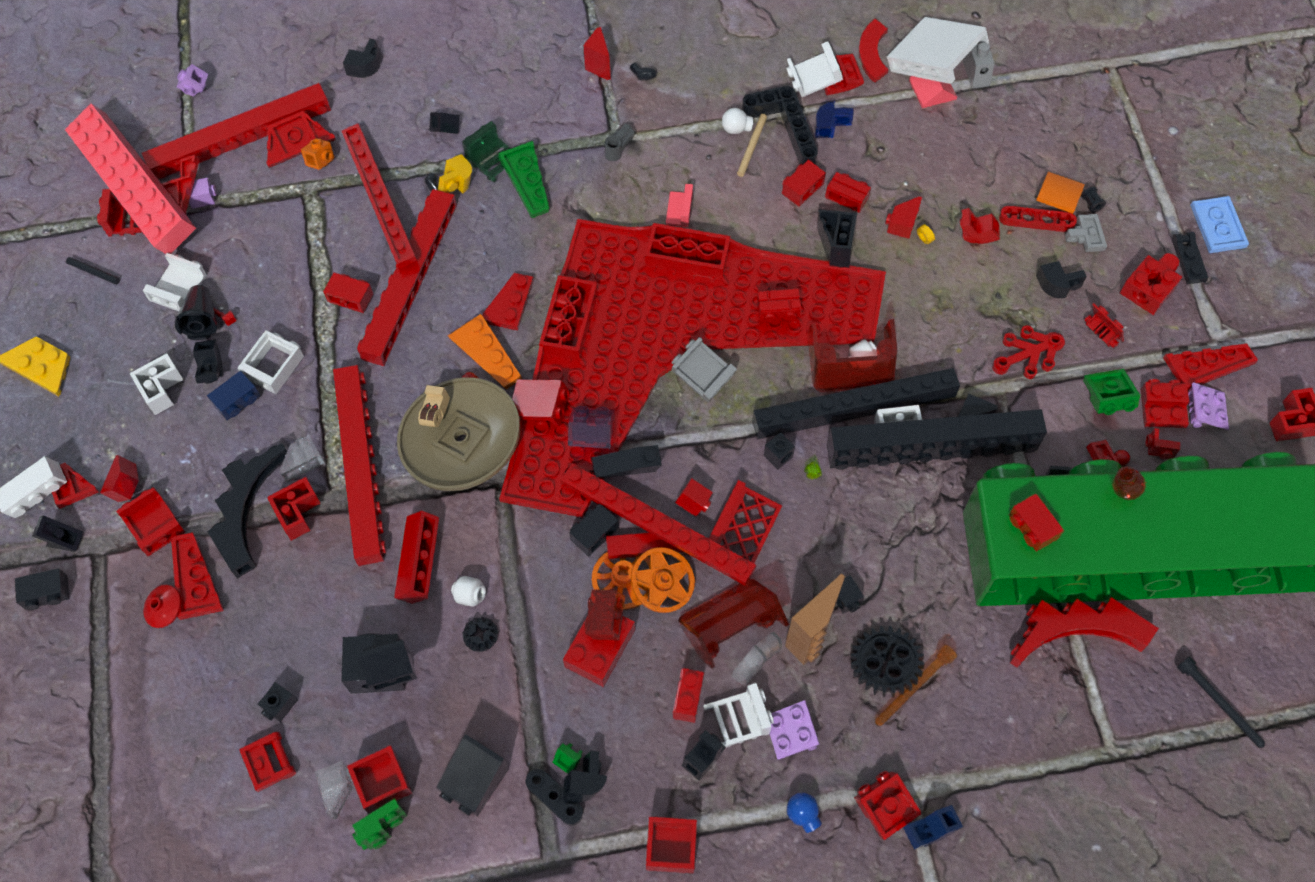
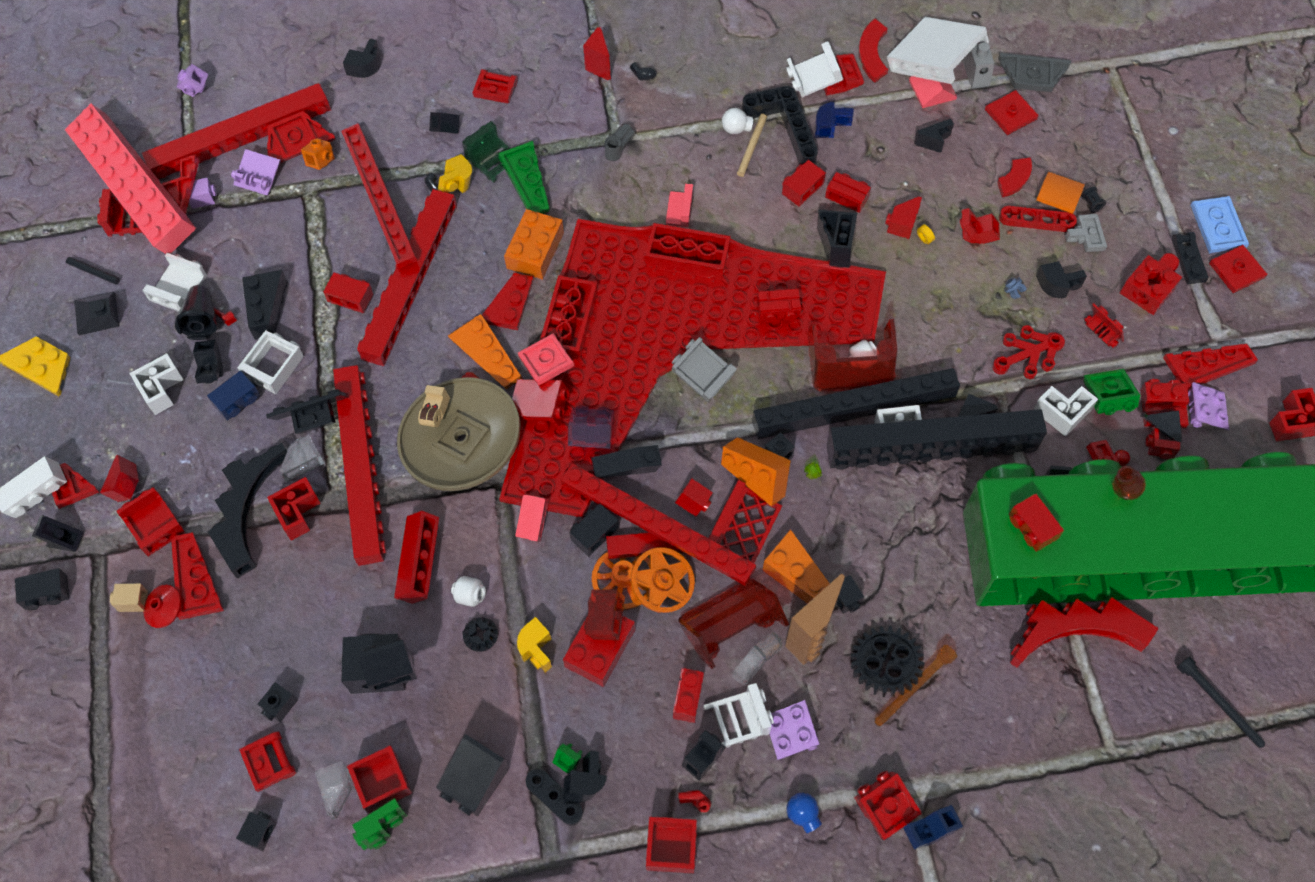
(96, 313): none -> black slope
(128, 597): none -> tan brick
(256, 172): none -> lavender hinge
(256, 830): none -> black brick
(263, 301): none -> black wedge
(310, 414): none -> black bracket
(494, 90): none -> red plate
(531, 640): none -> yellow brick
(532, 518): none -> coral panel
(534, 244): none -> orange brick
(545, 359): none -> coral plate
(697, 798): none -> red arm
(758, 468): none -> orange wedge
(795, 569): none -> orange wedge
(934, 135): none -> black slope
(1011, 112): none -> red plate
(1012, 286): none -> sand blue plate
(1016, 177): none -> red tile
(1033, 71): none -> dark grey wing
(1065, 413): none -> white brick
(1167, 421): none -> black slope
(1238, 269): none -> red plate

